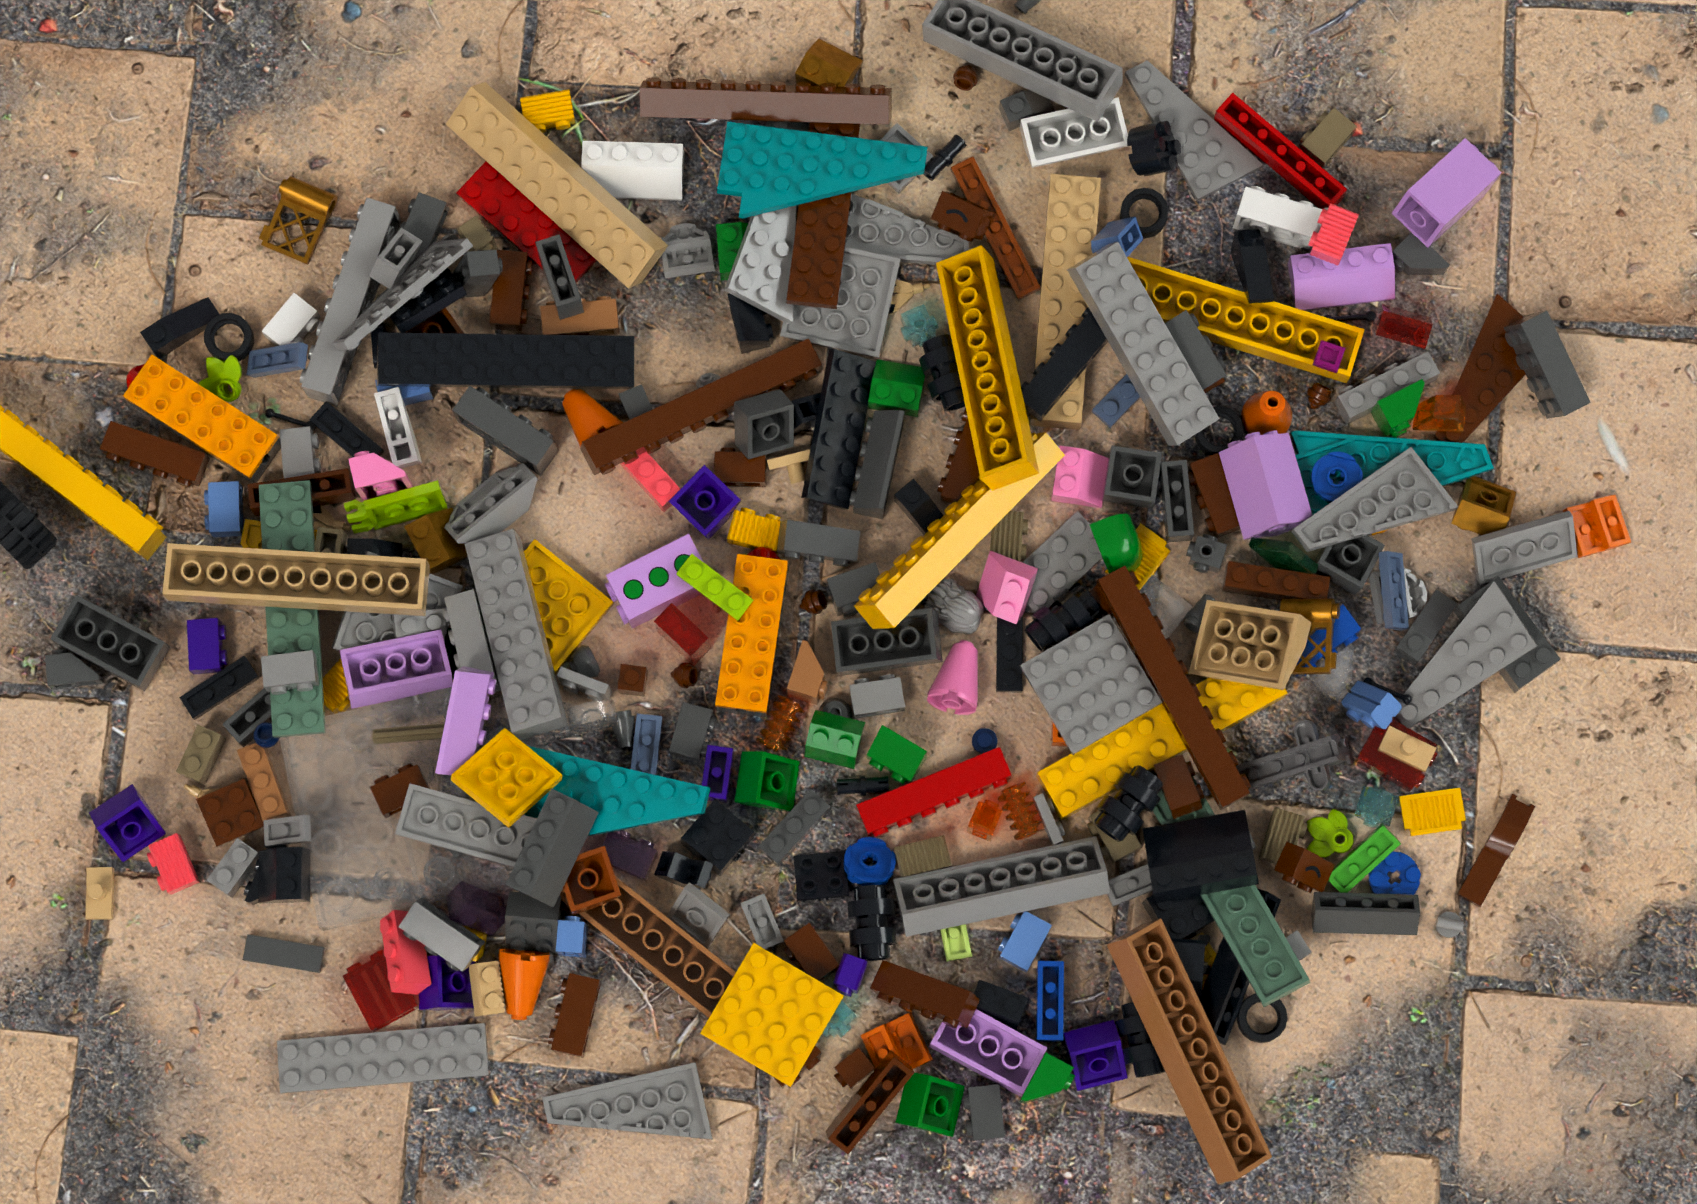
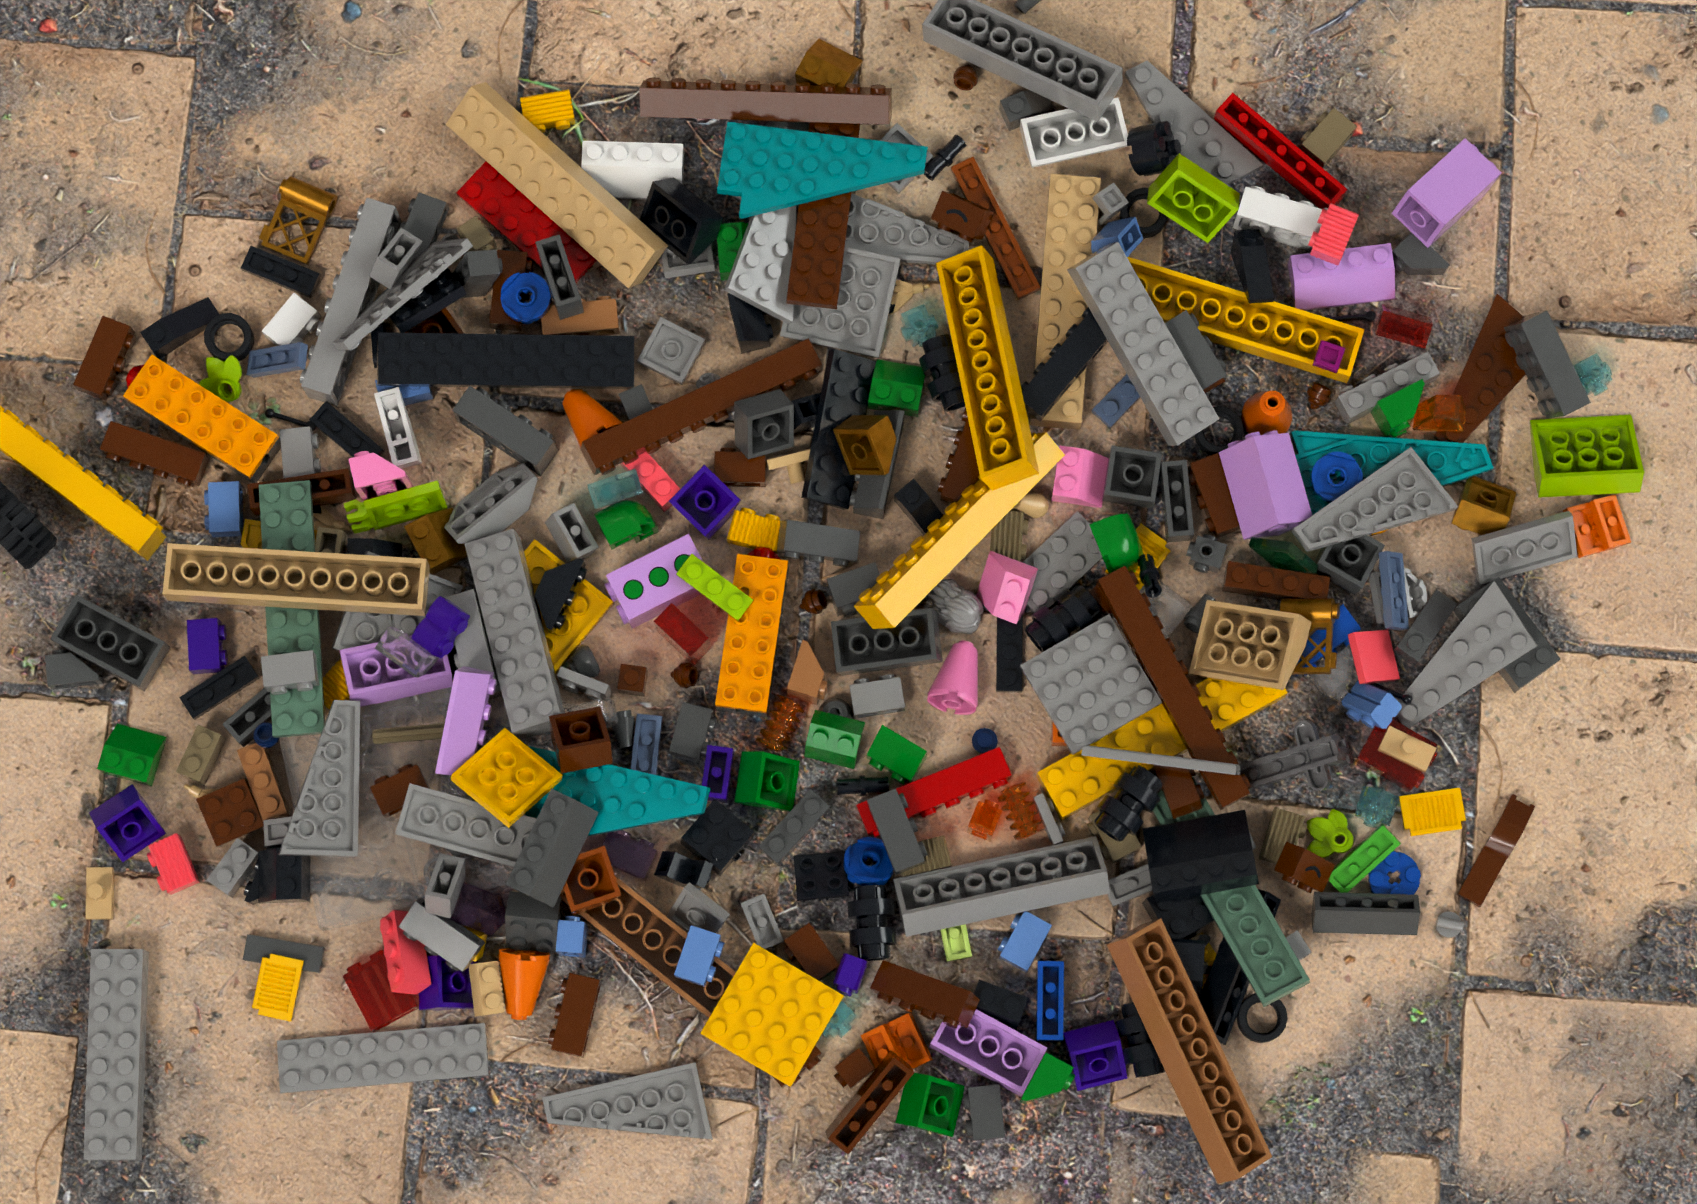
(105, 358): none -> reddish brown brick
(116, 1055): none -> light grey brick
(132, 754): none -> green slope
(277, 986): none -> yellow window
(280, 271): none -> black plate
(329, 799): none -> light grey wing
(405, 652): none -> clear brick
(440, 627): none -> dark purple brick
(445, 885): none -> light grey brick
(525, 311): none -> blue plate
(557, 592): none -> black slope
(571, 533): none -> light grey brick
(580, 739): none -> reddish brown brick
(615, 489): none -> clear light blue slope
(625, 522): none -> green brick
(671, 350): none -> light grey plate
(680, 219): none -> black slope
(698, 956): none -> medium blue brick
(866, 444): none -> pearl gold slope
(897, 831): none -> dark grey brick
(1033, 505): none -> tan cone
(1110, 202): none -> light grey panel
(1149, 575): none -> black pin
(1163, 760): none -> light grey tile
(1193, 198): none -> lime brick
(1373, 656): none -> coral tile
(1585, 456): none -> lime slope
(1594, 374): none -> clear light blue brick

